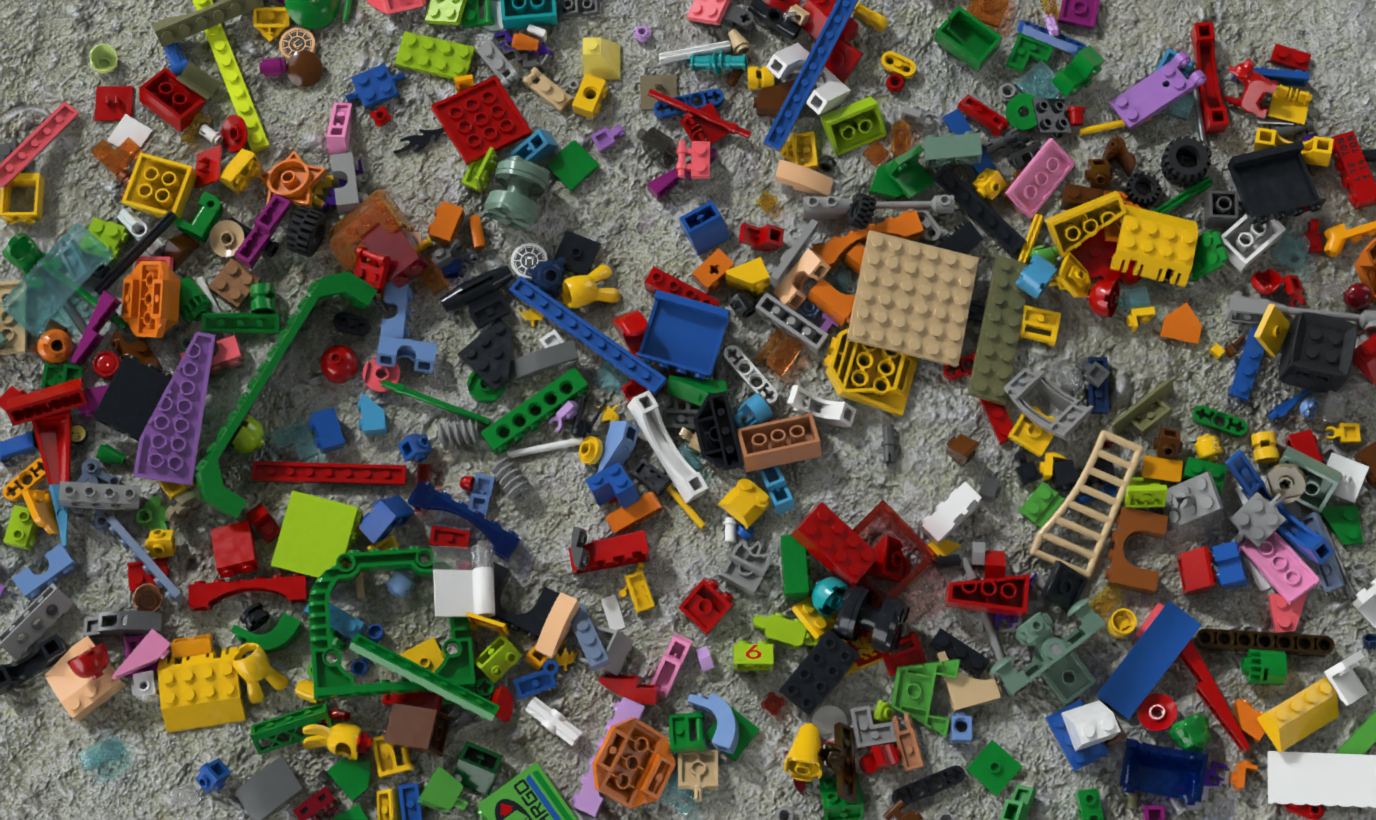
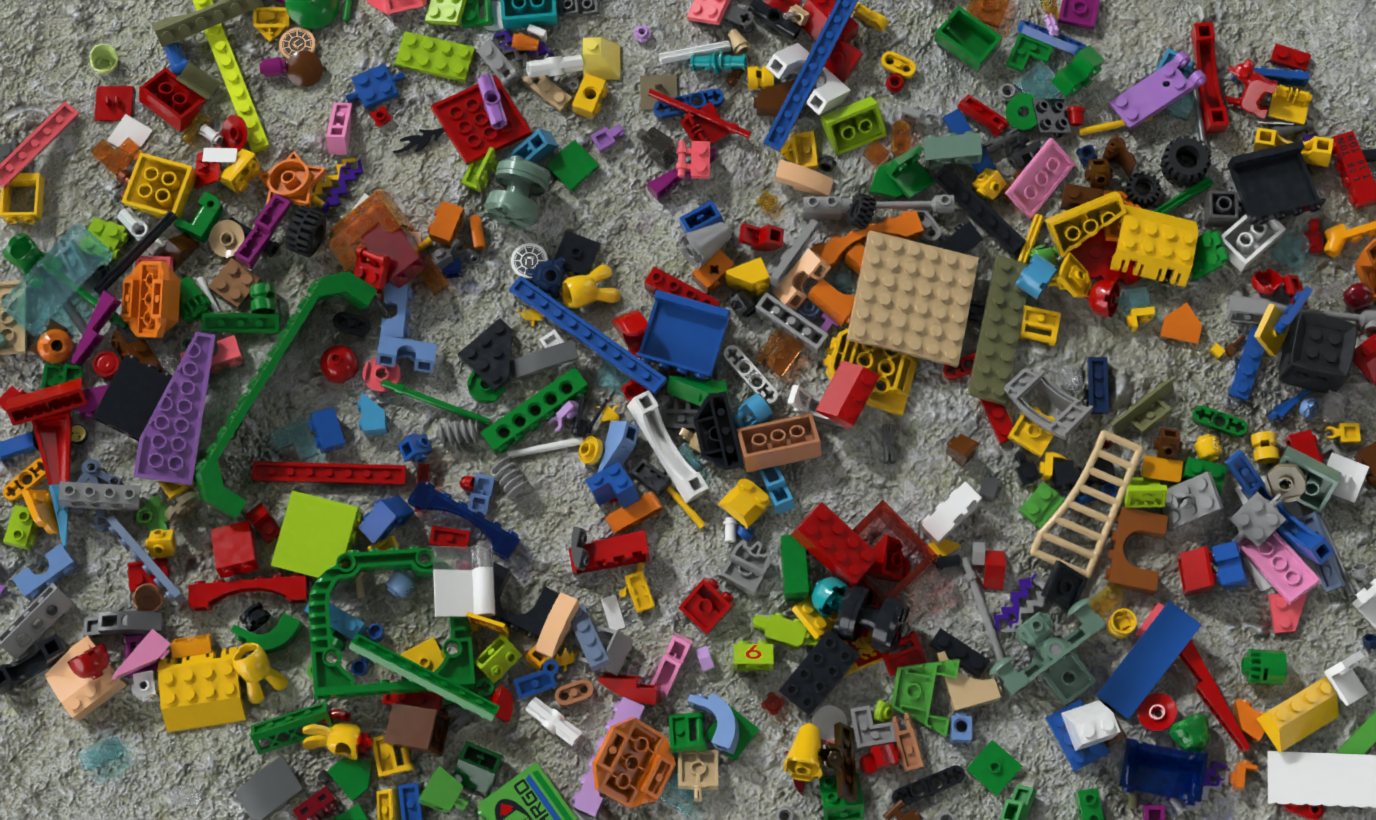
(110, 455): green cone -> none
(213, 776): blue brick -> none
(219, 155): none -> white sticker
(248, 436): lime cylinder -> none
(305, 691): yellow brick -> none
(344, 168): light grey arch -> none
(463, 82): light orange plate -> none
(481, 297): black plate -> none
(494, 109): none -> medium lavender piece
(554, 66): none -> white piece
(573, 690): none -> nougat plate
(704, 243): none -> light grey cone
(847, 394): none -> red slope
(990, 595): red wedge -> none
(1089, 149): none -> dark blue plate
(1094, 373): dark grey plate -> none
(1234, 645): dark brown beam -> none
(1292, 310): none -> blue plate
(1344, 523): green wing -> none

